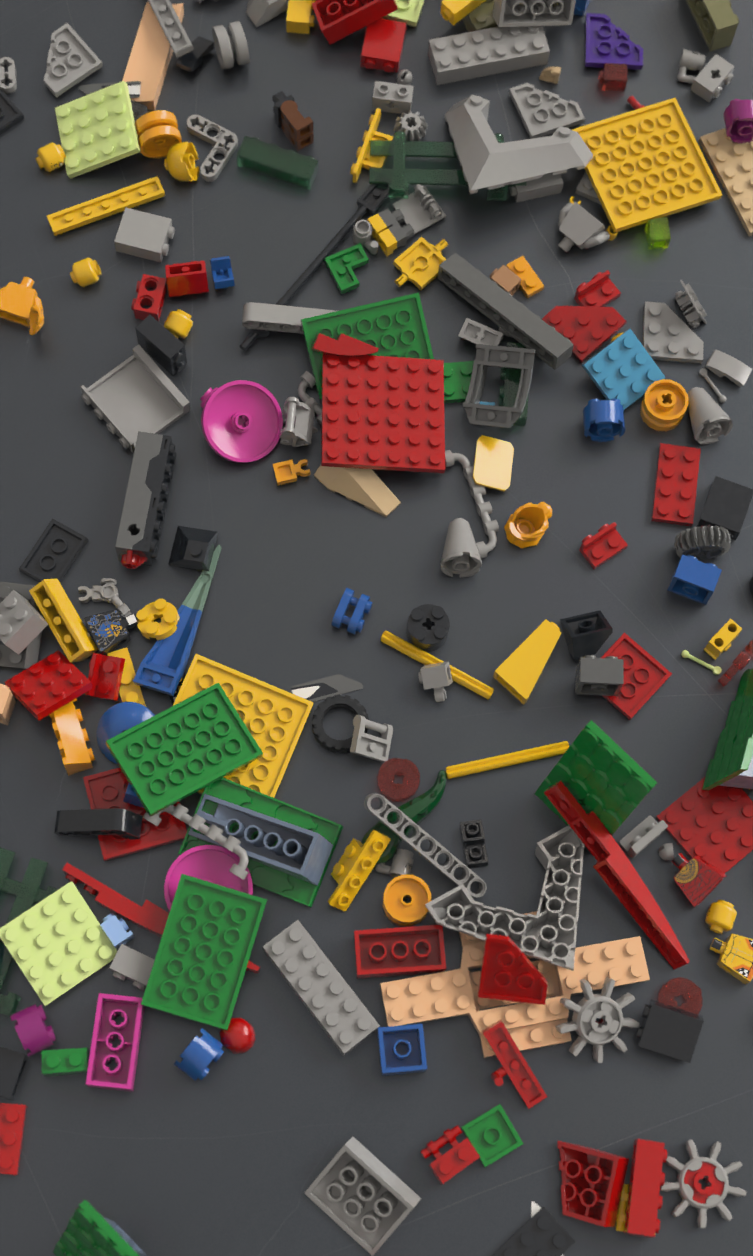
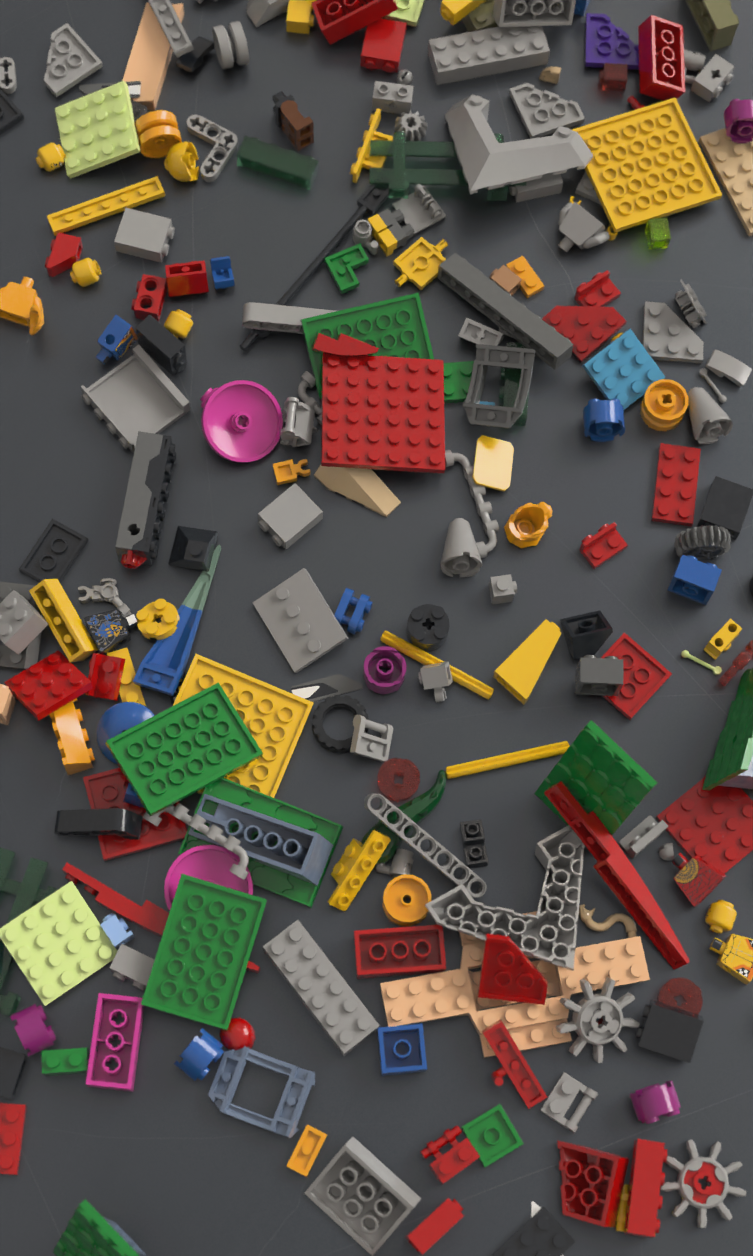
(65, 252): none -> red slope
(116, 340): none -> blue torso
(289, 516): none -> light grey brick
(292, 1099): none -> sand blue wedge
(300, 620): none -> light grey plate
(306, 1150): none -> light orange plate
(395, 665): none -> magenta brick
(435, 1226): none -> red brick
(502, 589): none -> light grey brick
(562, 1098): none -> light grey plate
(586, 917): none -> tan animal
(655, 1101): none -> magenta brick
(661, 58): none -> red brick

